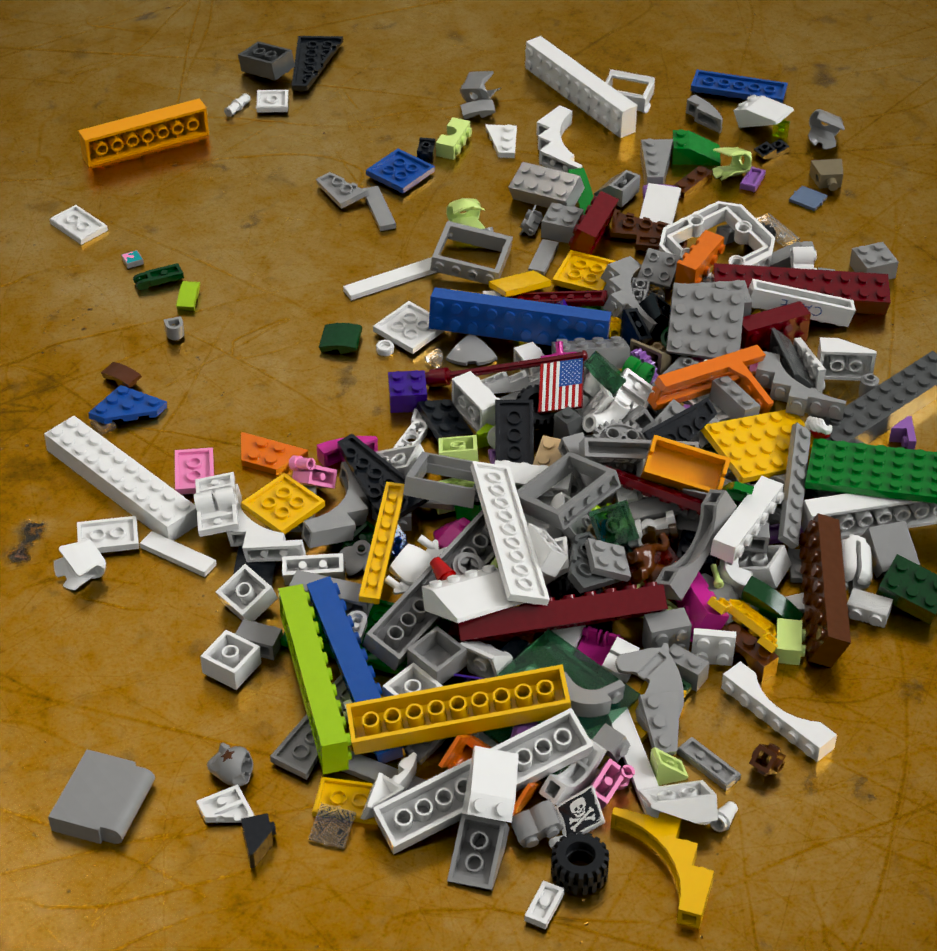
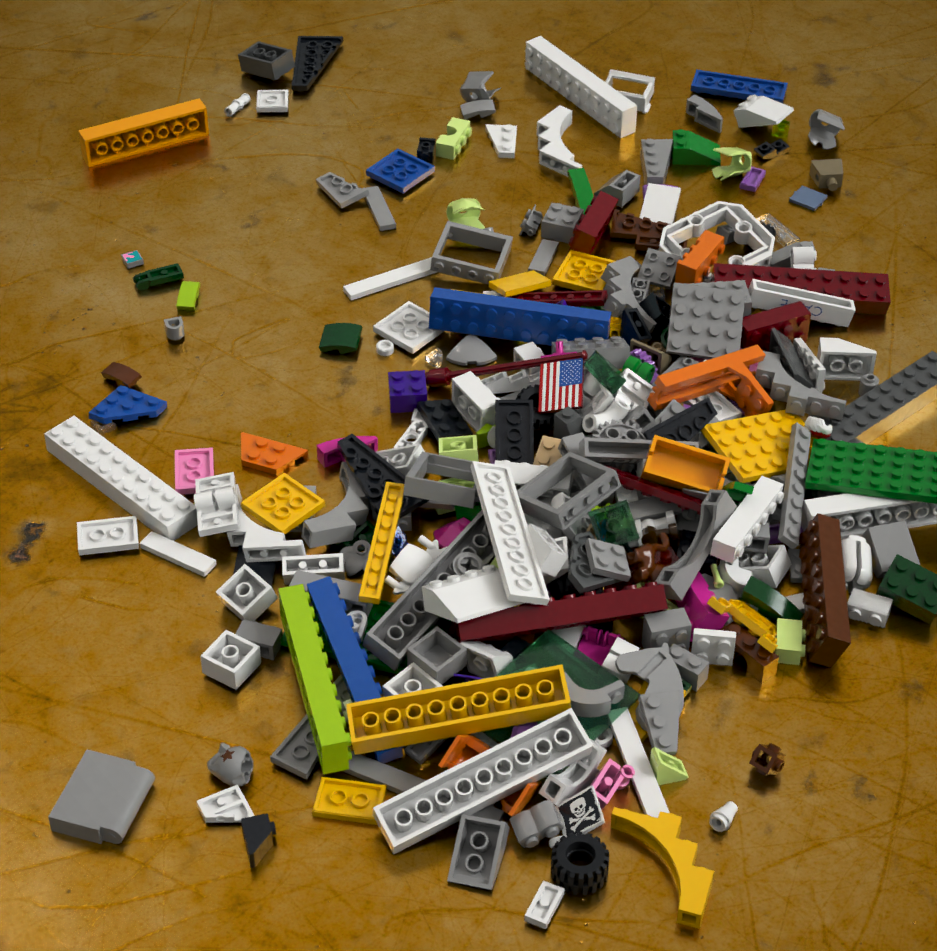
(78, 224): white tile -> none
(79, 563): white piece -> none
(310, 474): bright pink hinge -> none
(332, 826): clear piece -> none
(381, 791): white slope -> none
(406, 771): white slope -> none
(441, 569): red cone -> none
(491, 784): white slope -> none
(545, 185): light grey brick -> none
(612, 741): light grey brick -> none
(686, 800): white slope -> none
(693, 180): reddish brown plate -> none
(708, 763): light grey tile -> none
(732, 398): light grey brick -> none
(809, 736): white arch -> none
(874, 259): light grey brick -> none
(904, 433): medium lavender slope -> none

